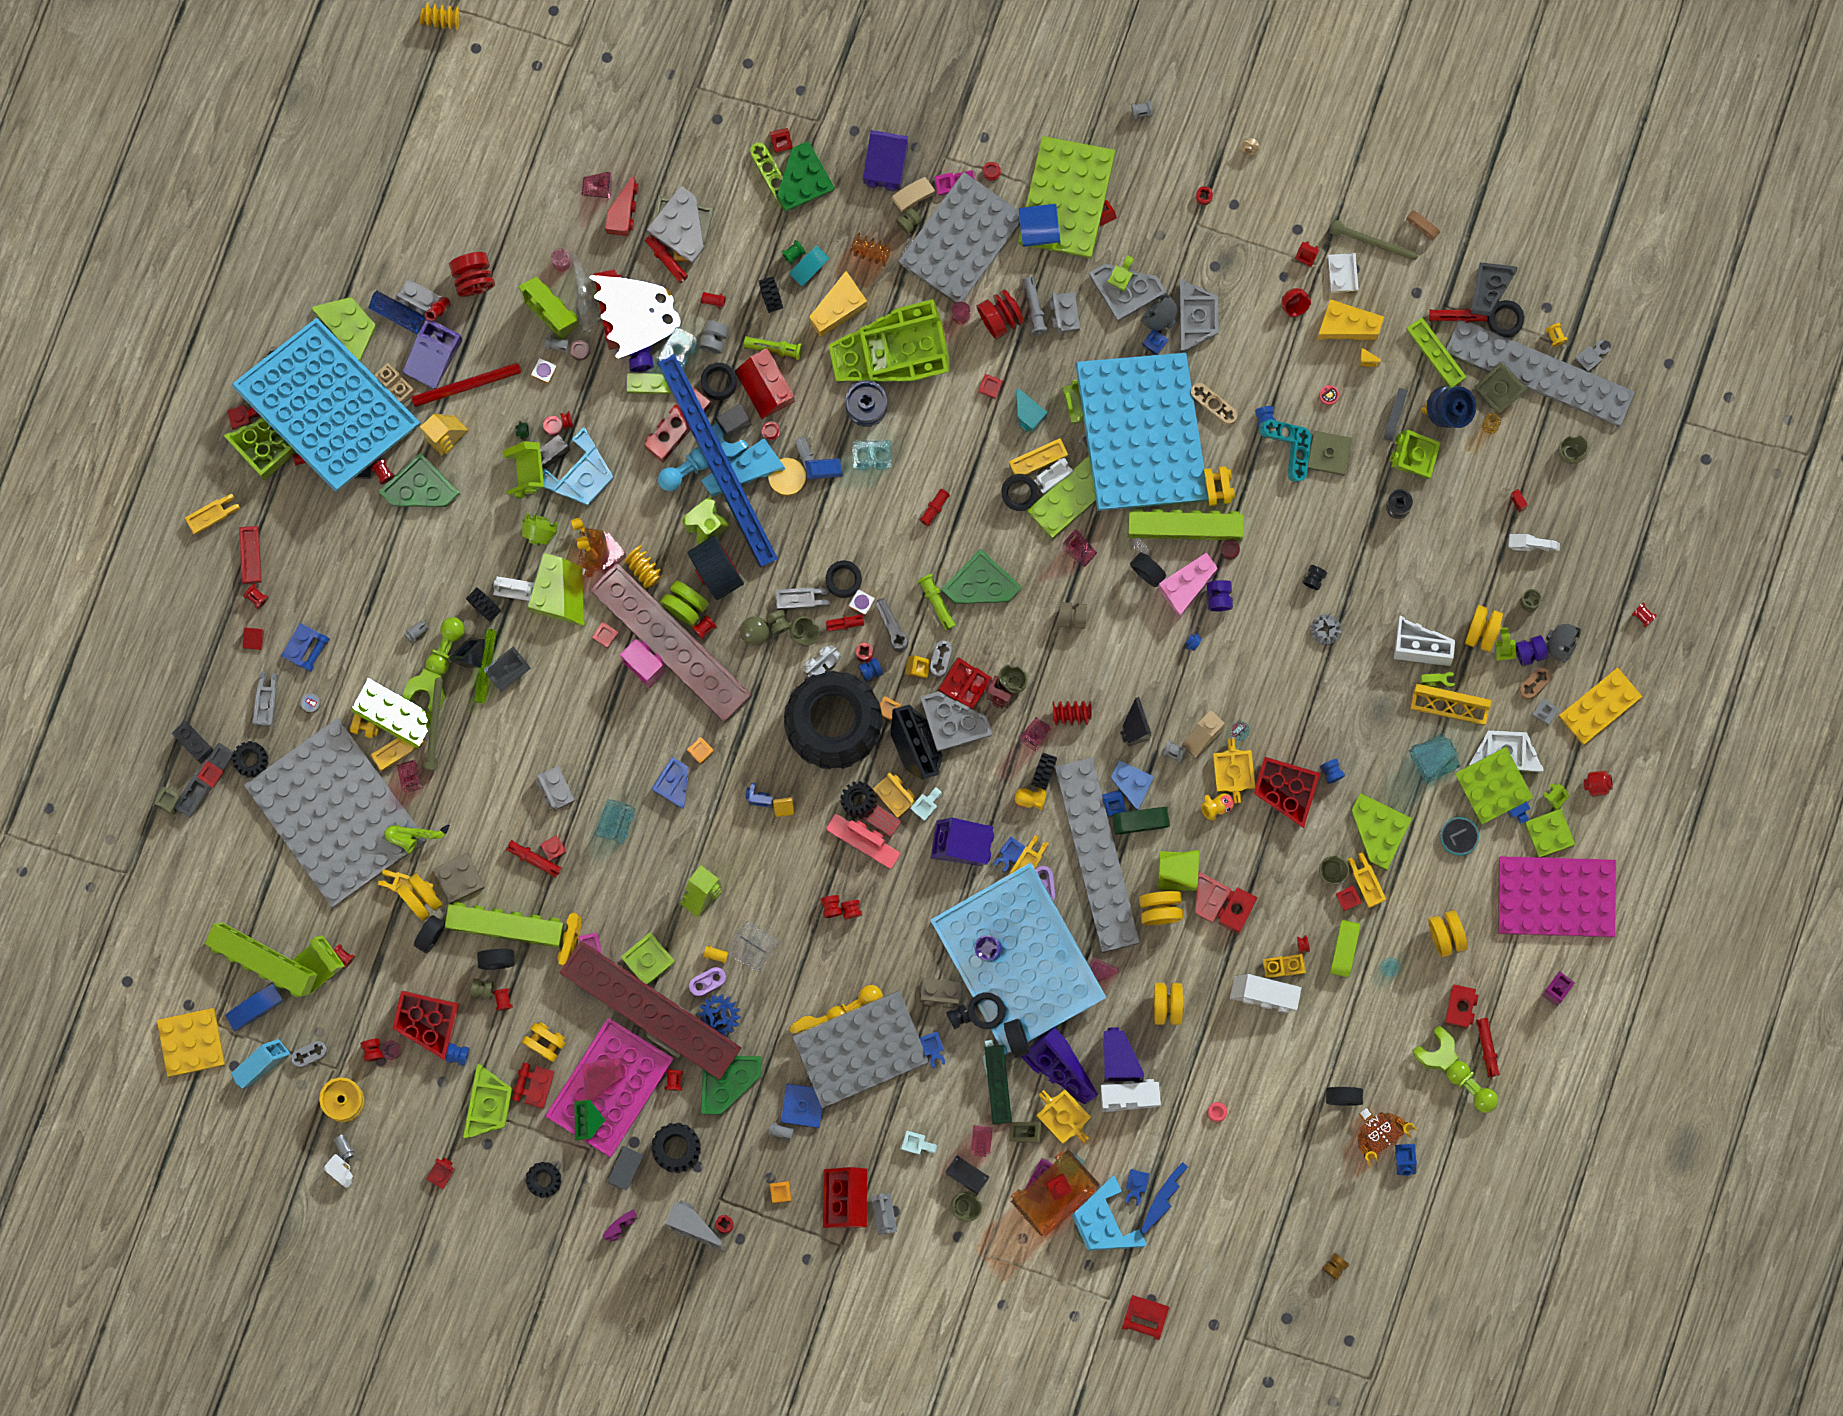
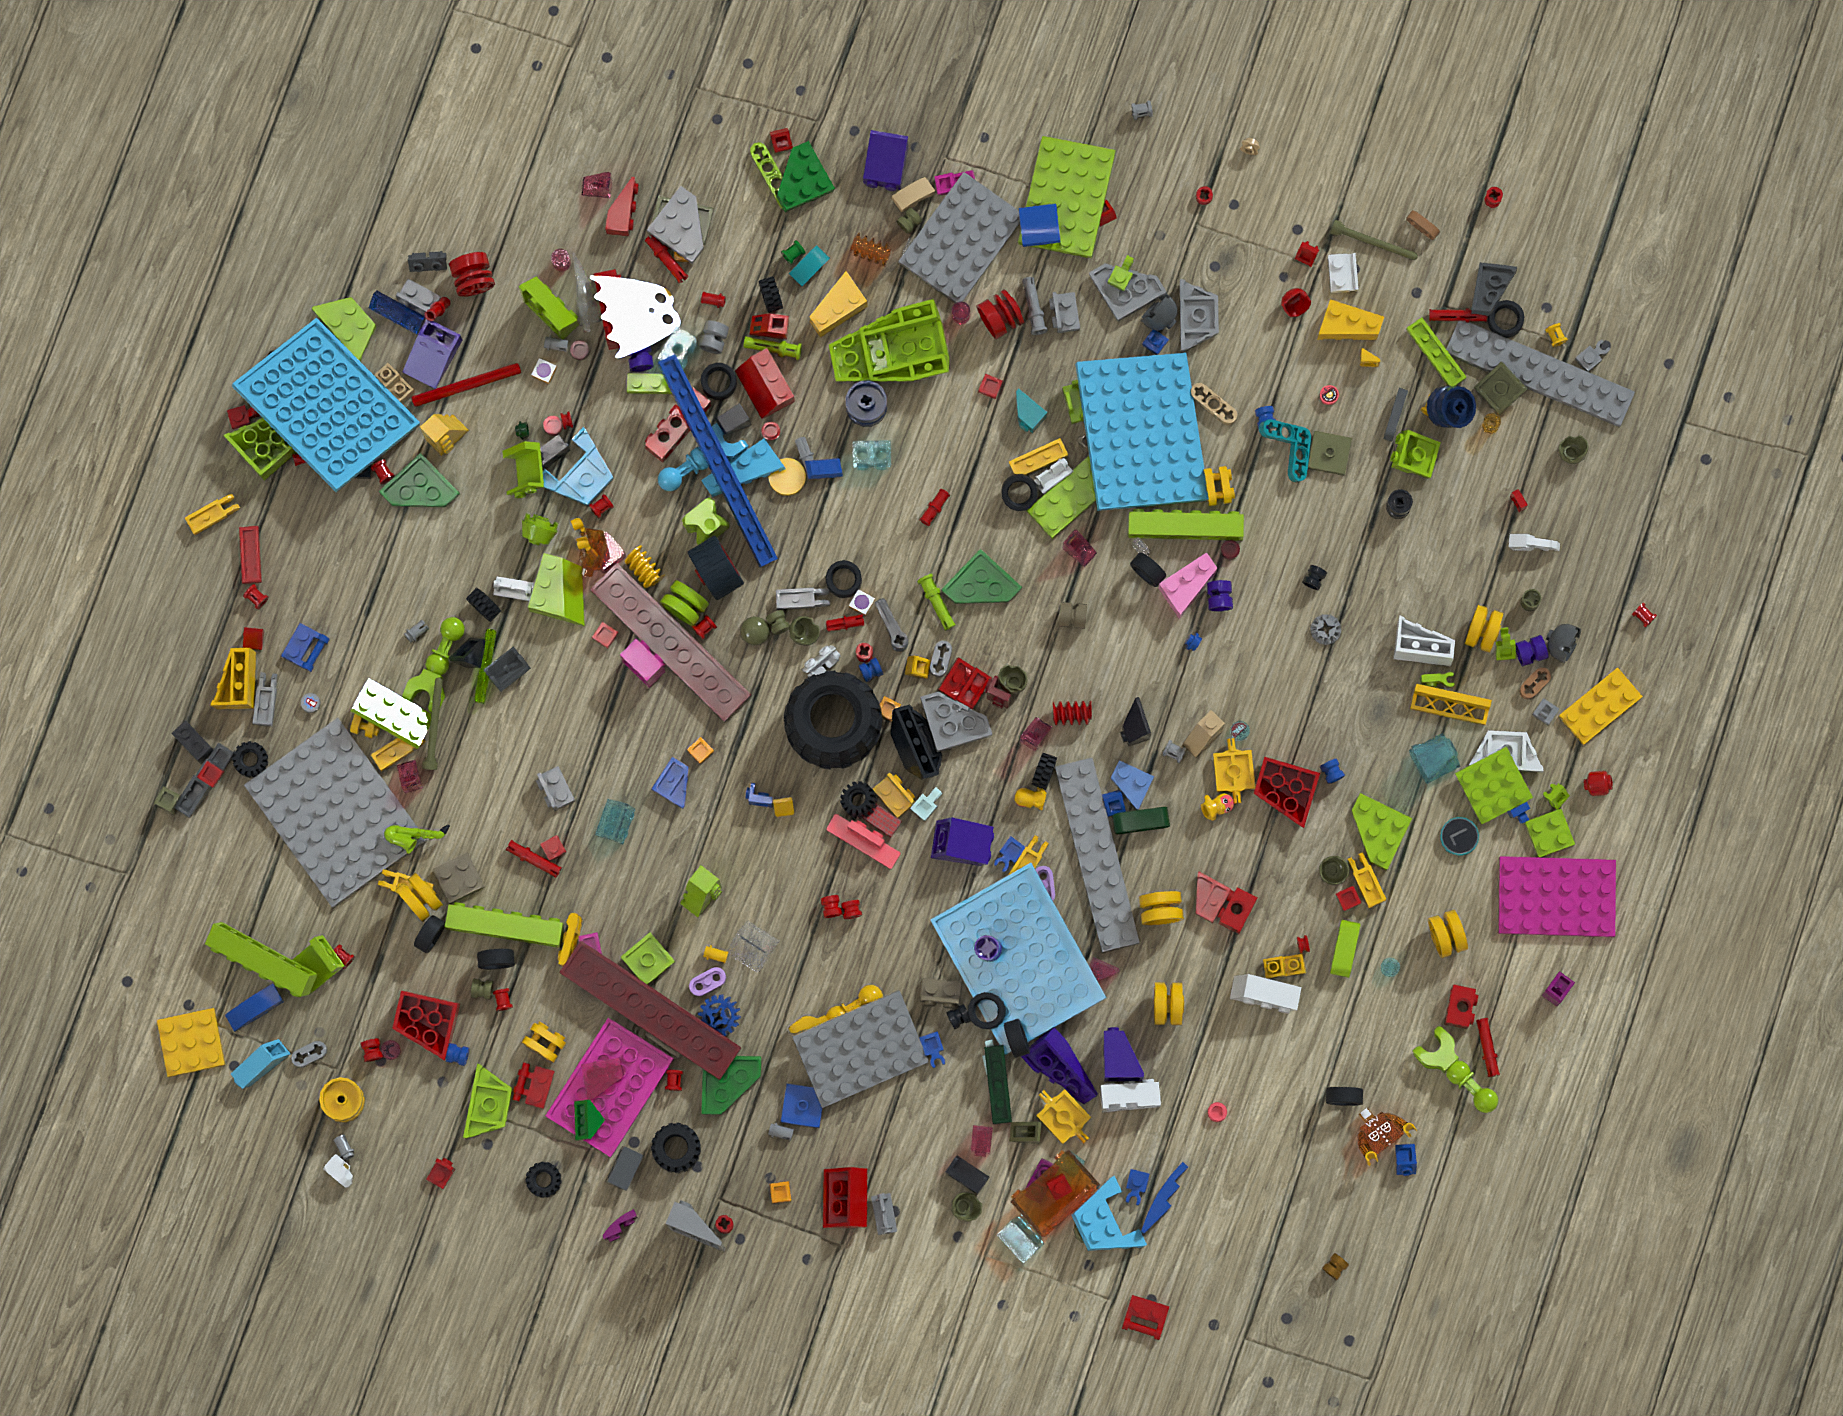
(238, 681): none -> yellow wedge
(419, 262): none -> dark grey hinge
(438, 16): yellow piece -> none
(601, 506): none -> red bush
(770, 326): none -> red slope
(915, 1143): light aqua plate -> none
(991, 171): red plate -> none
(1020, 1239): none -> clear light blue bracket
(1178, 870): lime piece -> none
(1496, 192): none -> red bush

